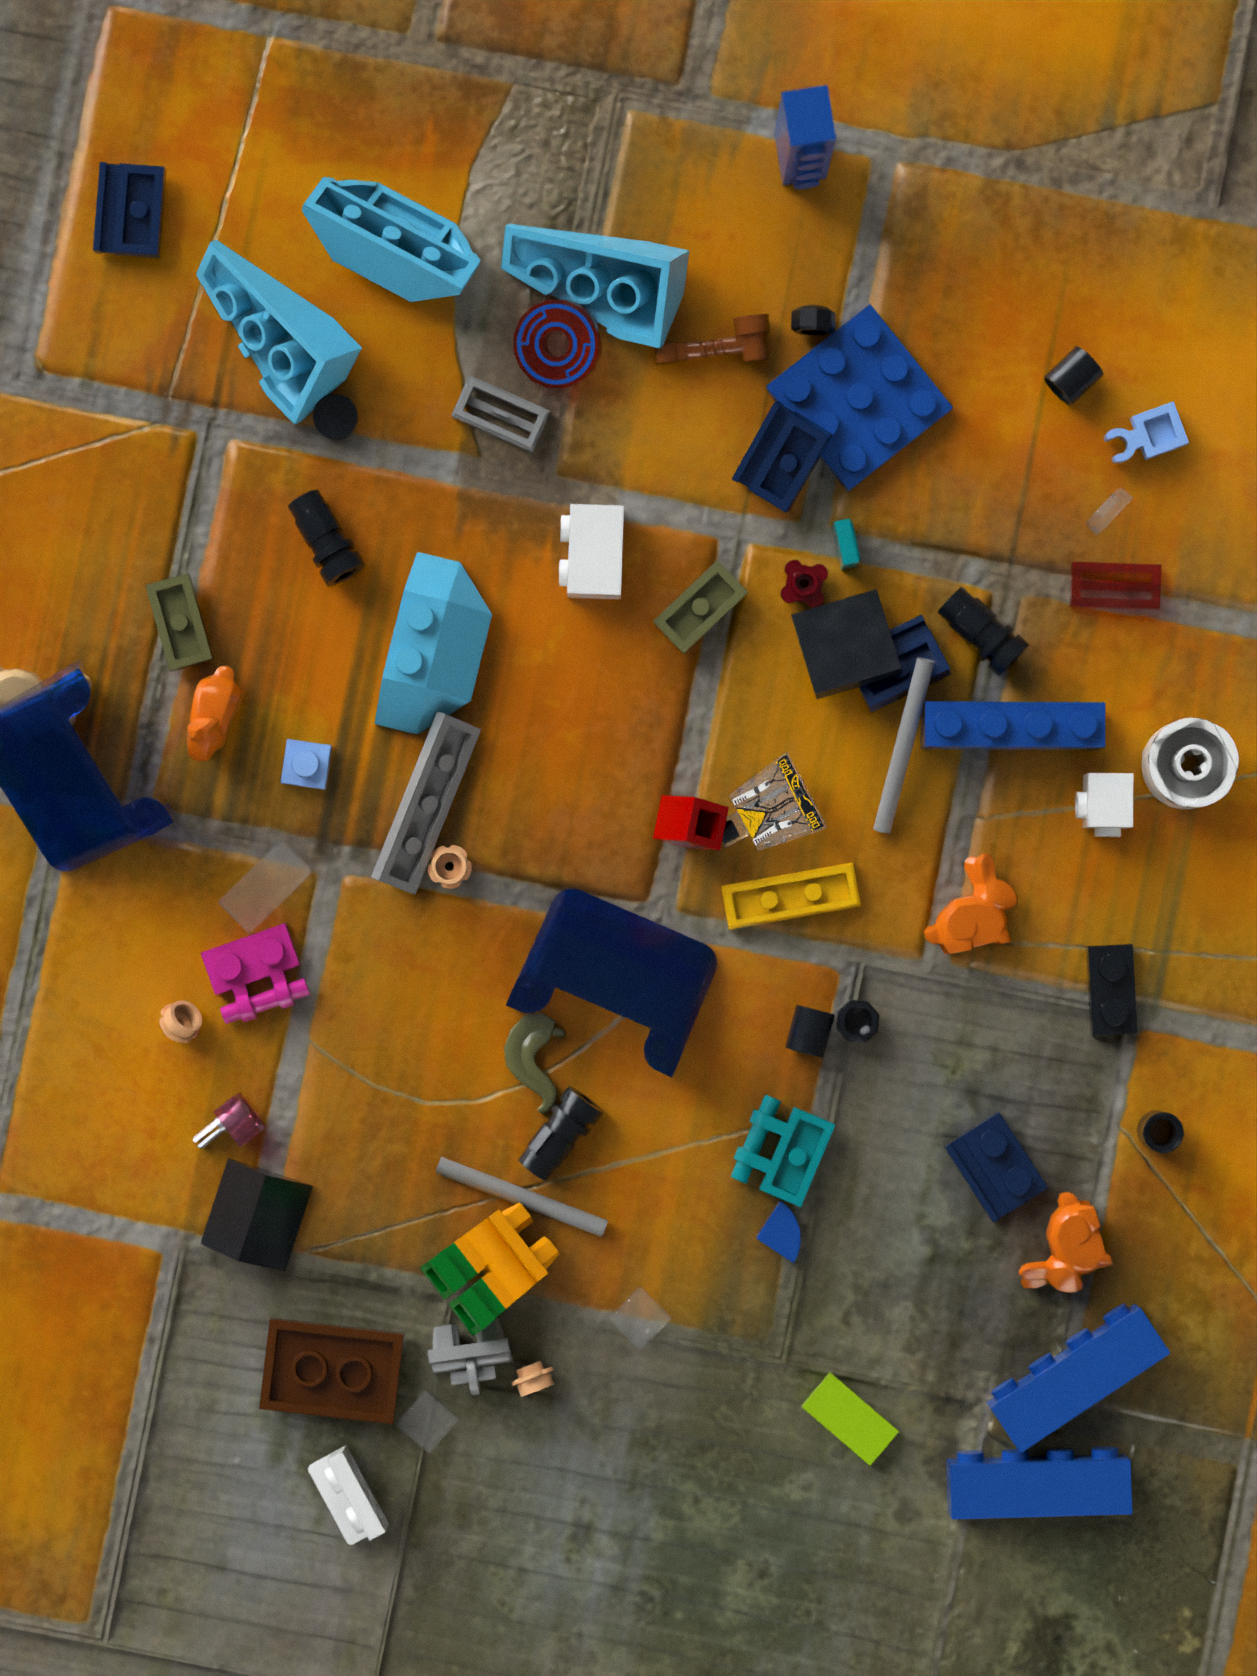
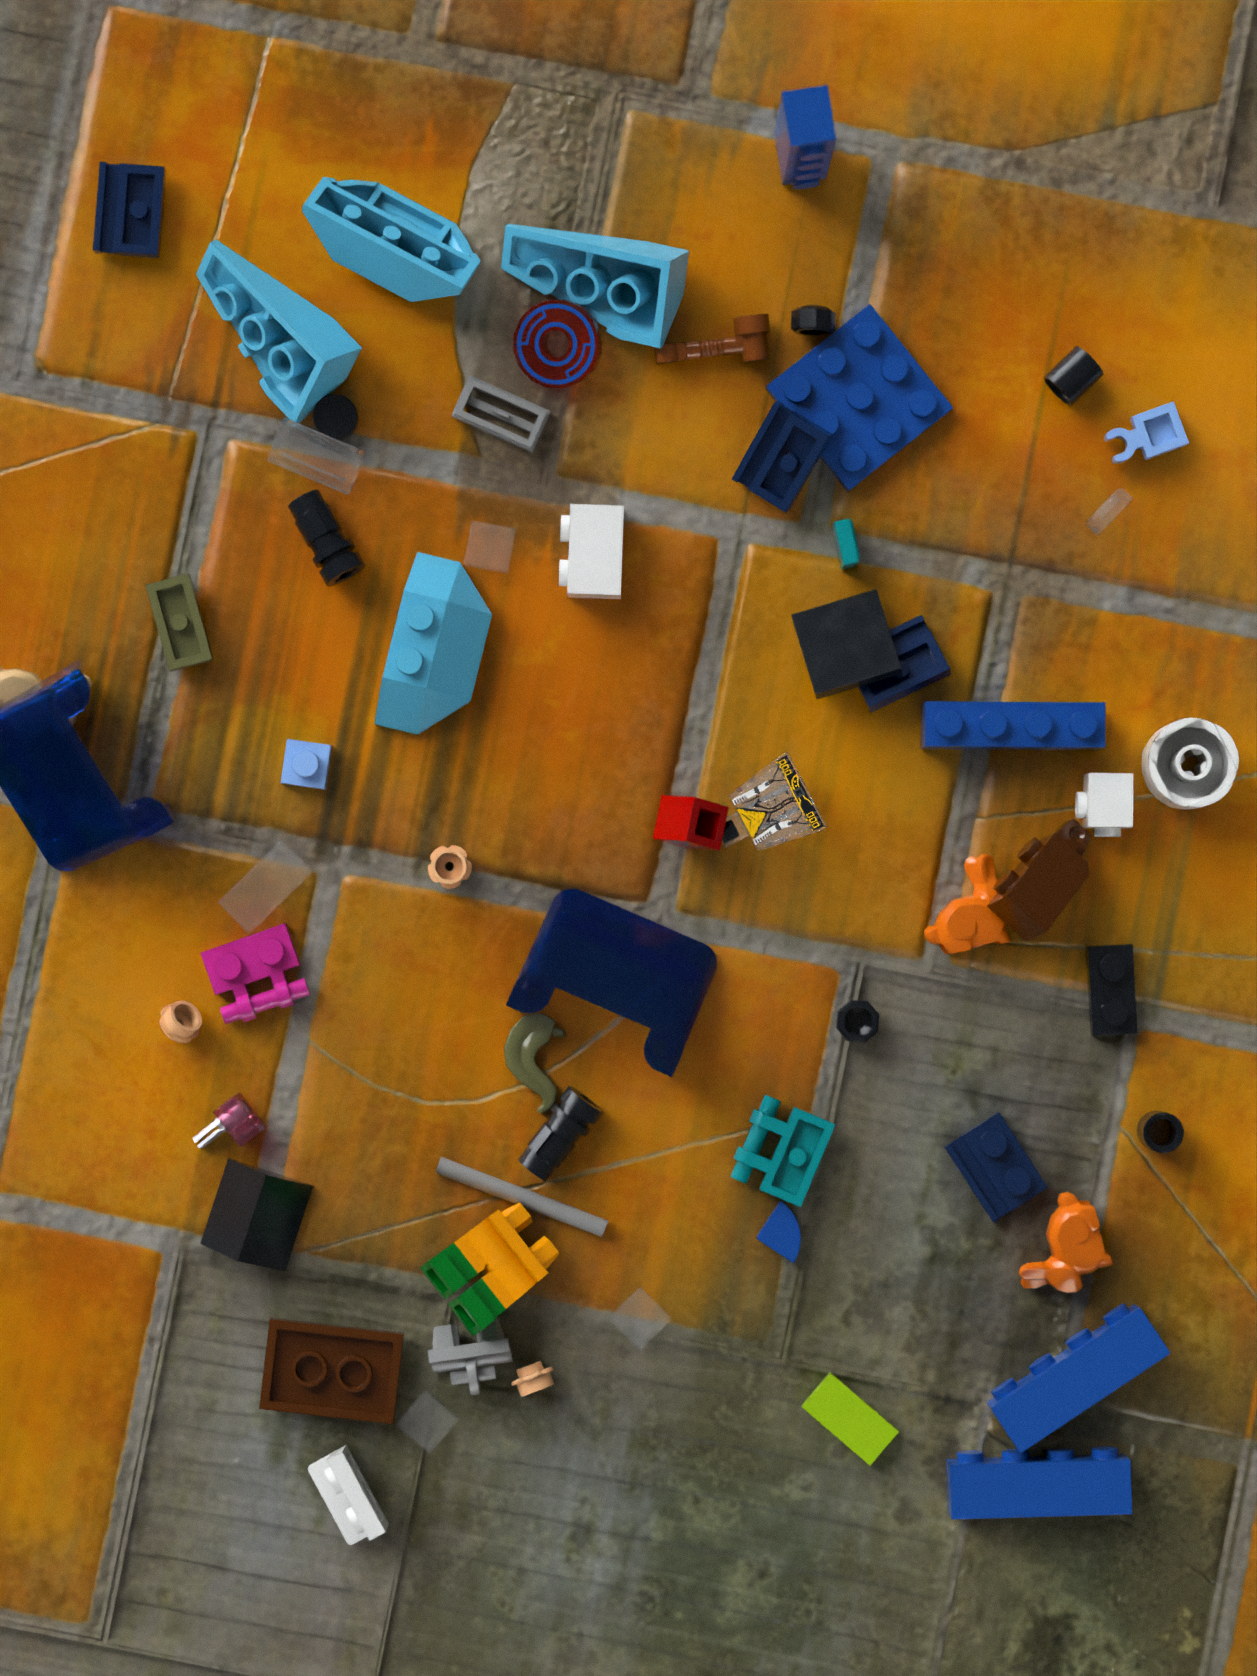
(212, 712): orange animal -> none
(316, 456): none -> clear tile
(426, 802): light grey plate -> none
(489, 547): none -> clear tile
(700, 607): olive plate -> none
(790, 896): yellow tile -> none
(794, 592): dark red plate -> none
(809, 1031): black beam -> none
(903, 745): light grey bar -> none
(982, 630): black axle -> none
(1042, 881): none -> reddish brown hinge
(1077, 585): clear red tile -> none

